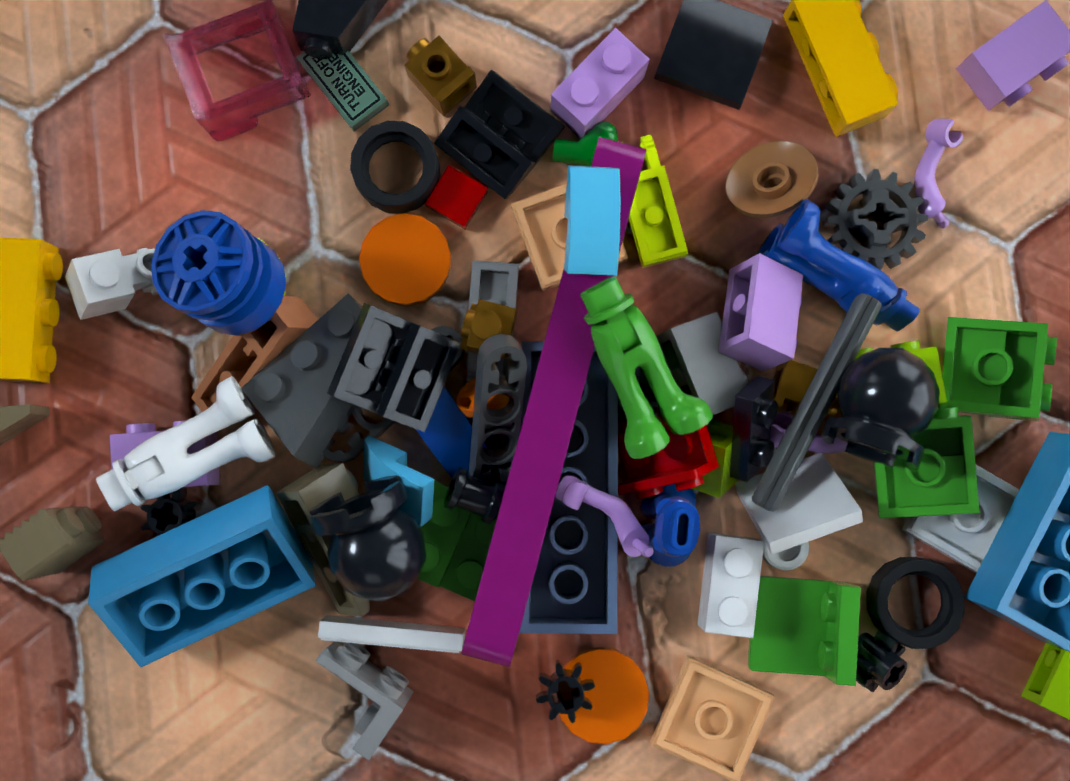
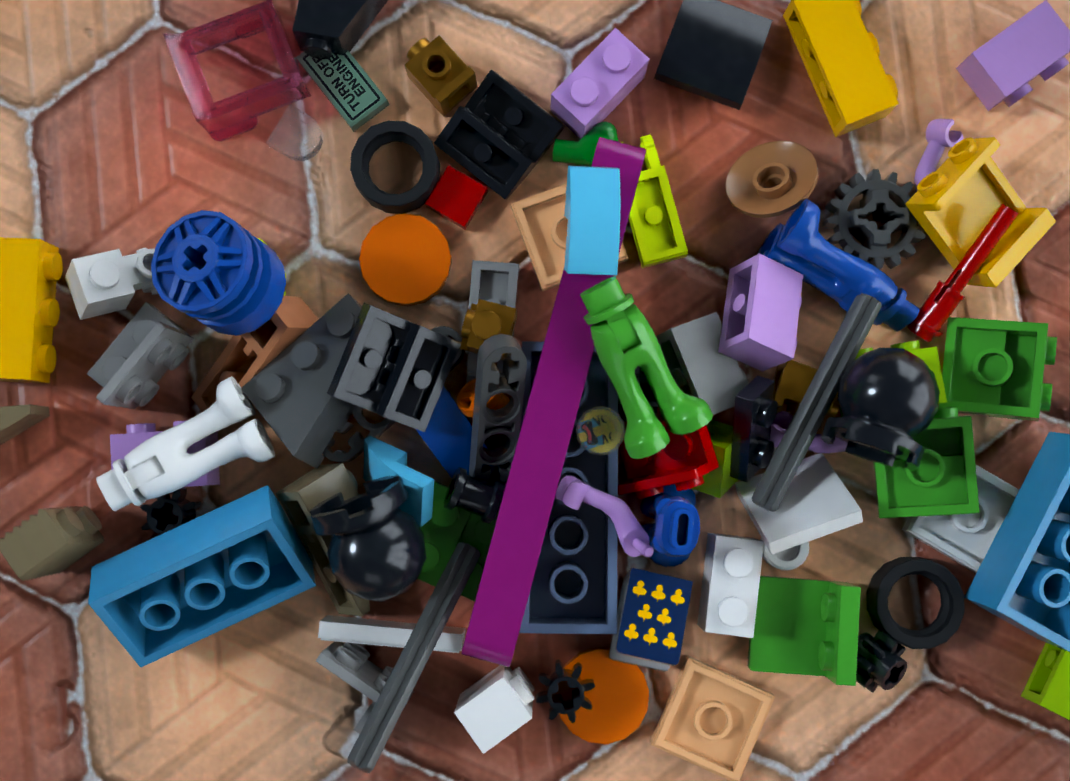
(140, 359): none -> light grey bracket
(296, 135): none -> clear tile
(413, 658): none -> dark grey axle
(496, 706): none -> white brick
(600, 430): none -> clear tile
(651, 620): none -> dark blue piece
(948, 295): none -> red pin
(962, 199): none -> yellow panel

